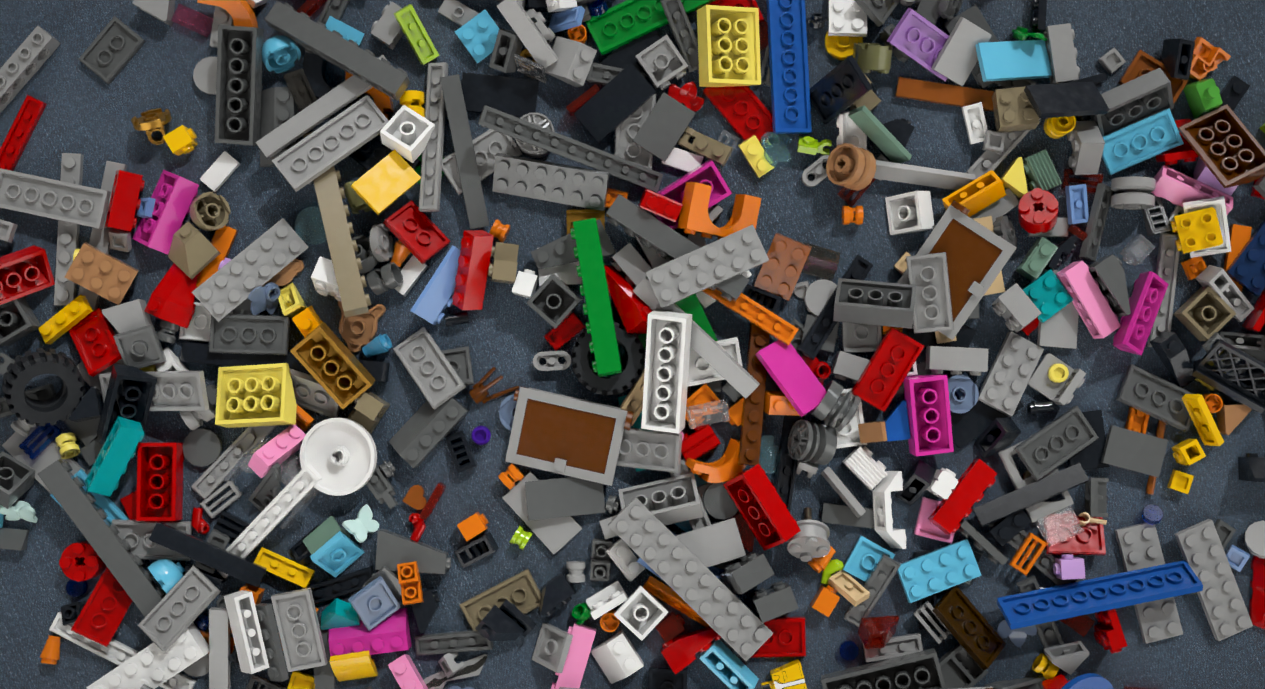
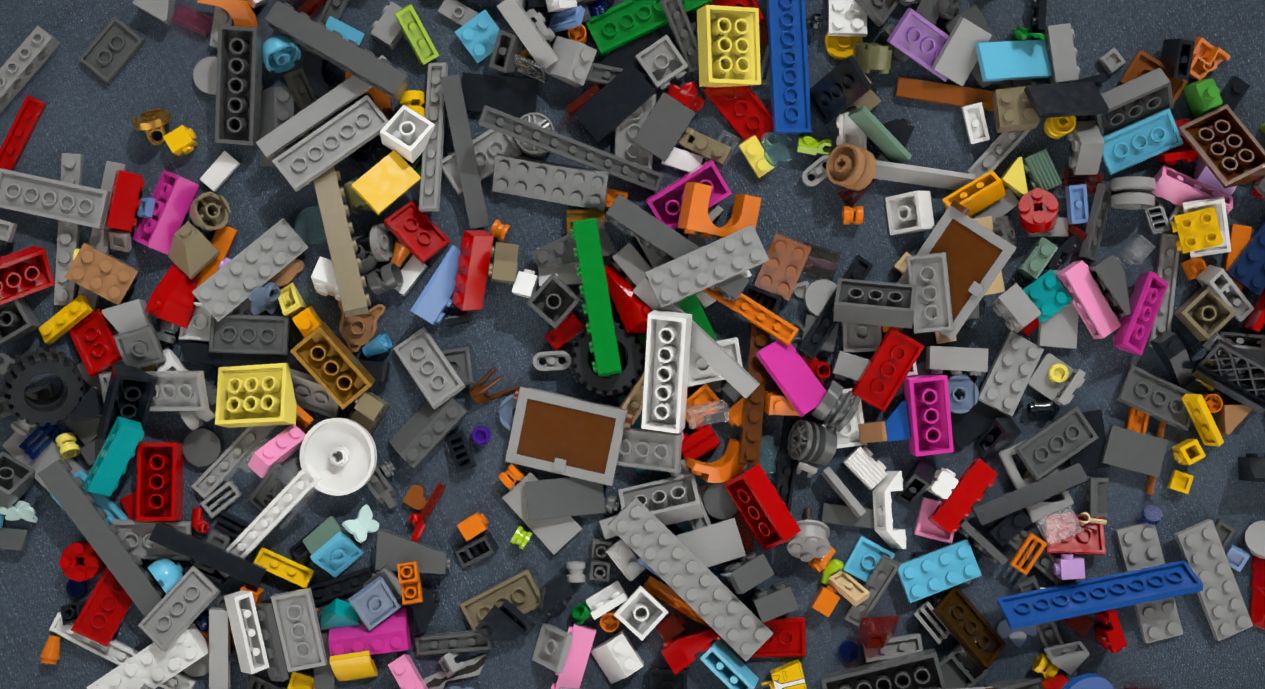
(660, 205): red brick -> none
(994, 141): light grey tile -> none

